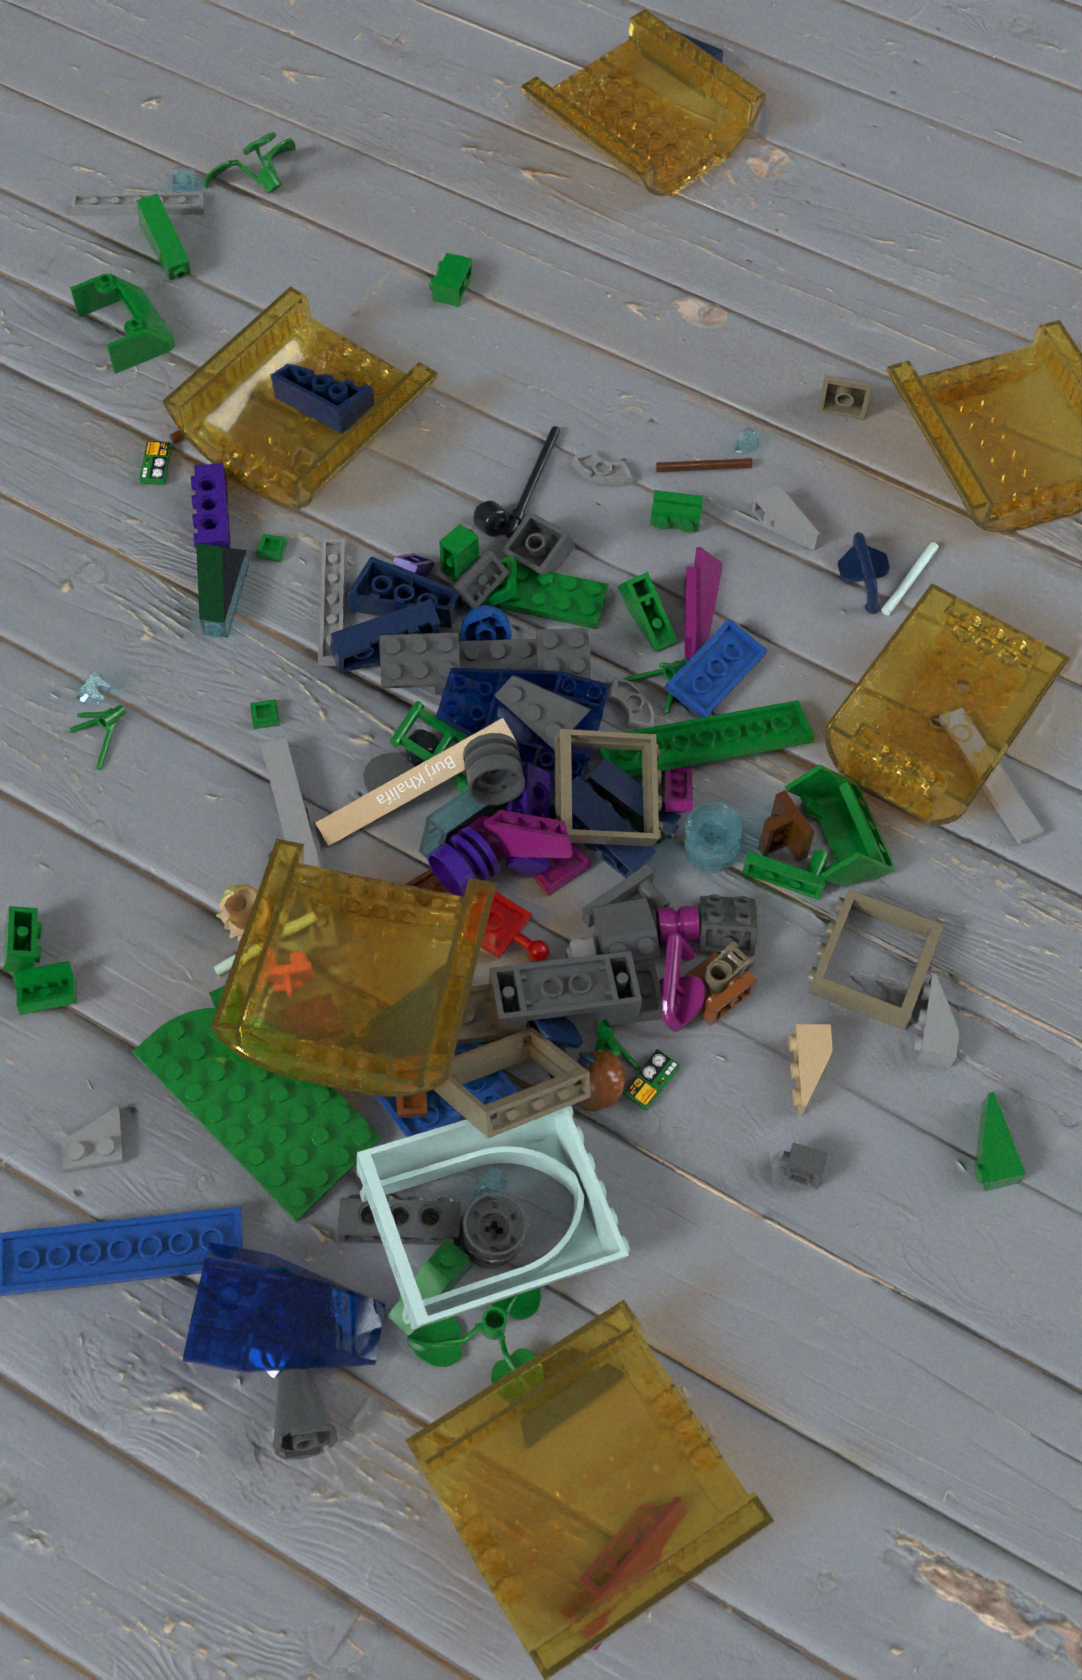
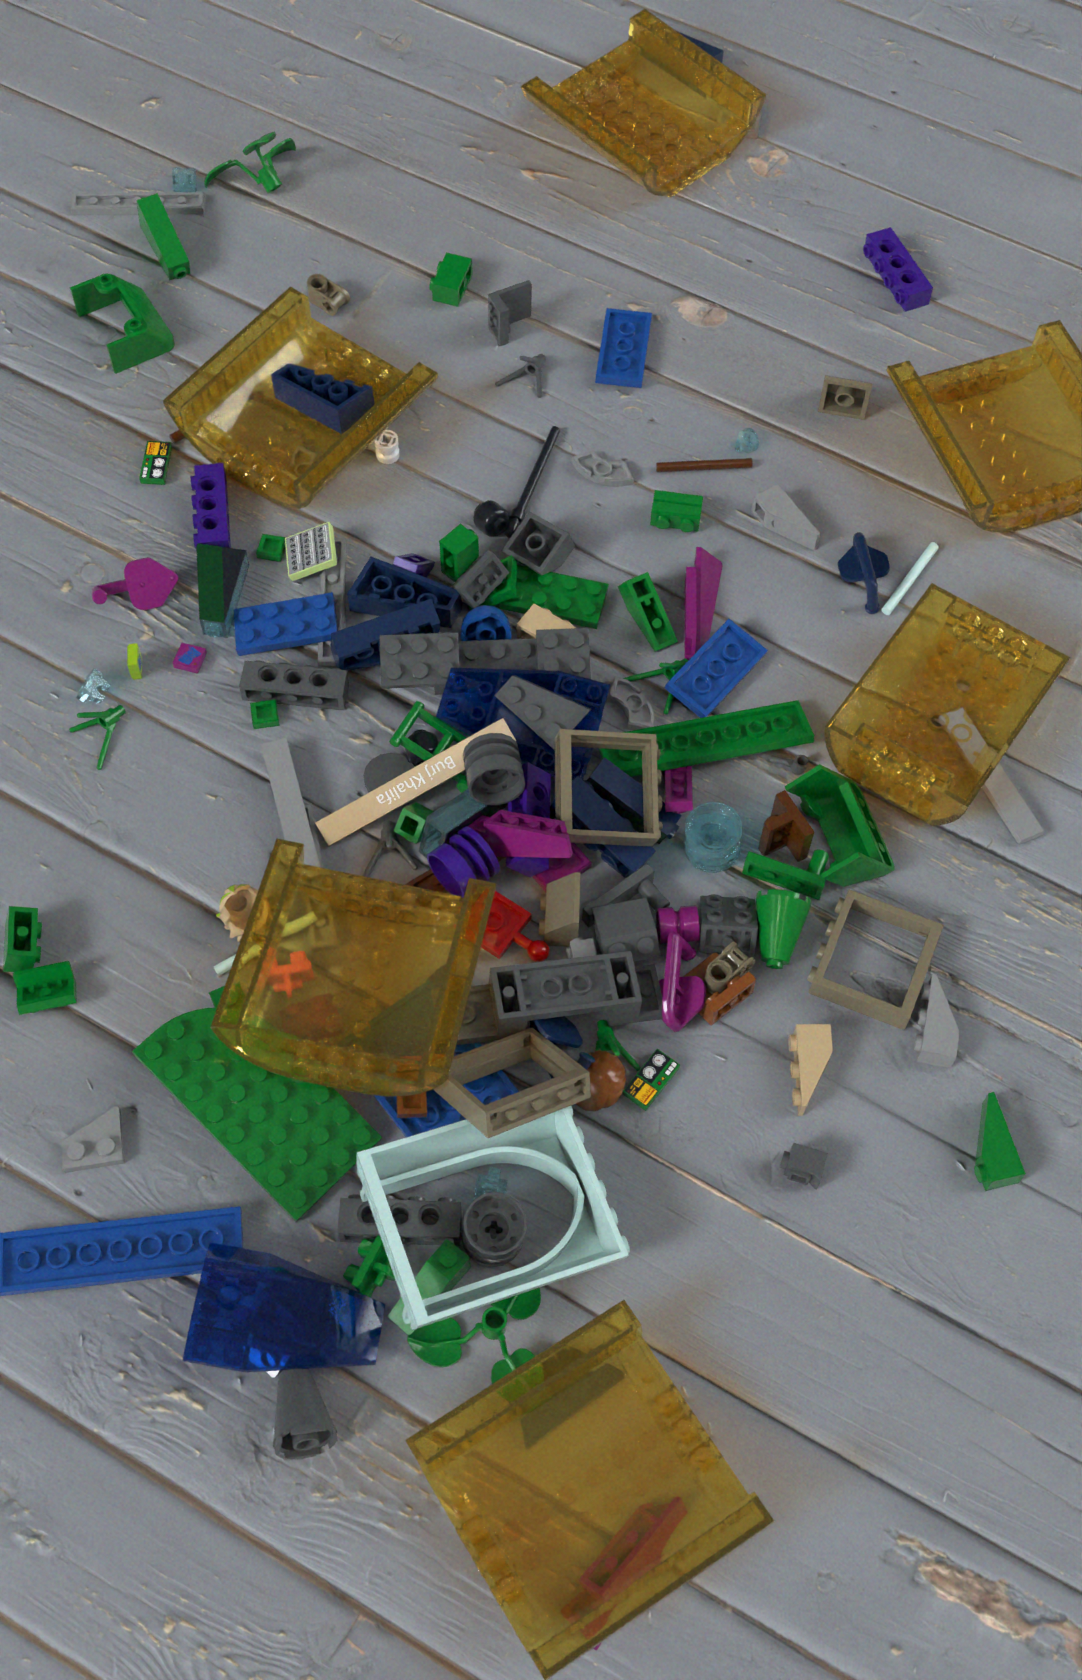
(134, 661): none -> lime tile
(146, 582): none -> magenta piece
(189, 658): none -> magenta tile
(285, 624): none -> blue plate
(304, 693): none -> dark grey brick
(310, 551): none -> tile
(325, 294): none -> dark tan piece
(373, 1270): none -> green hips
(387, 447): none -> white wheel
(388, 841): none -> dark grey plant
(412, 822): none -> green brick
(508, 307): none -> dark grey bracket
(533, 367): none -> dark grey plant
(538, 619): none -> tan slope
(562, 911): none -> dark tan slope
(623, 348): none -> blue plate
(780, 925): none -> green cone
(793, 764): none -> dark grey hand
(897, 269): none -> dark purple brick

